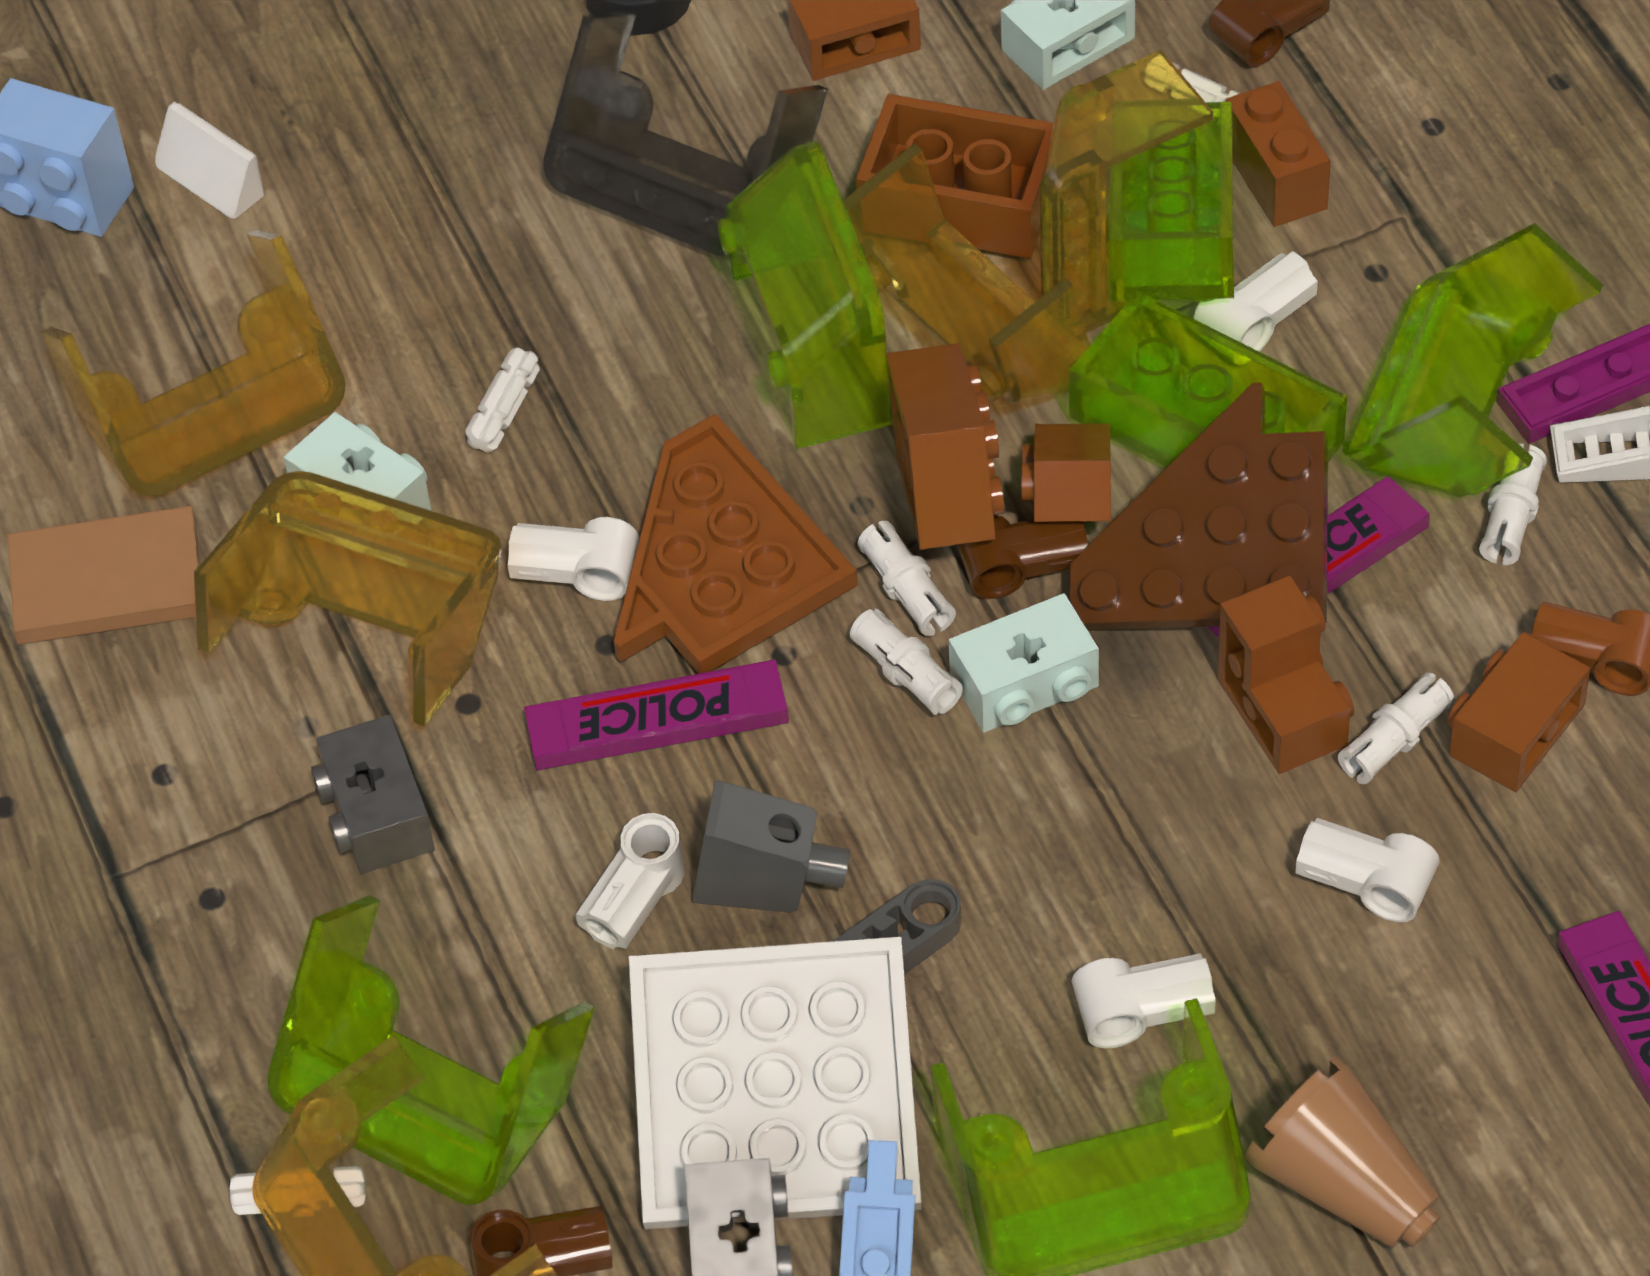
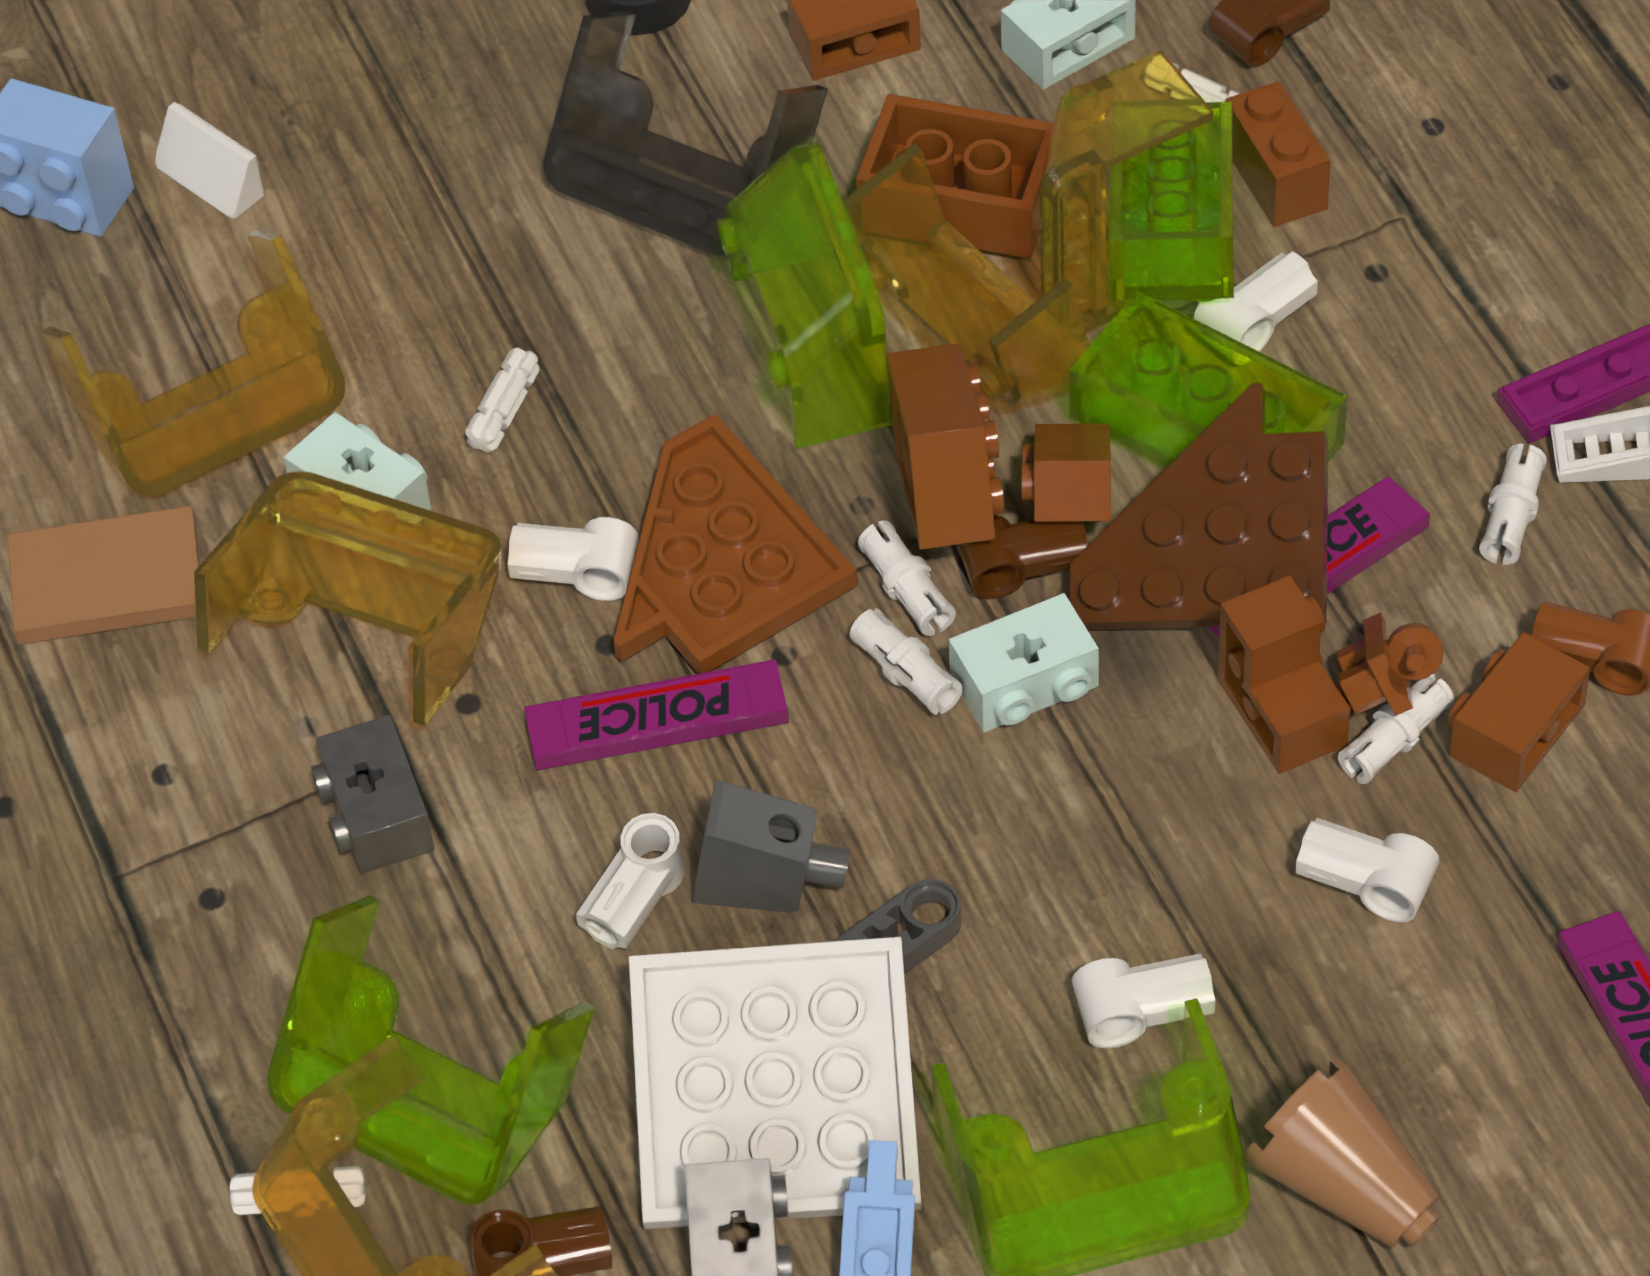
(1382, 667): none -> dark orange hips
(1450, 355): clear neon green windscreen -> none

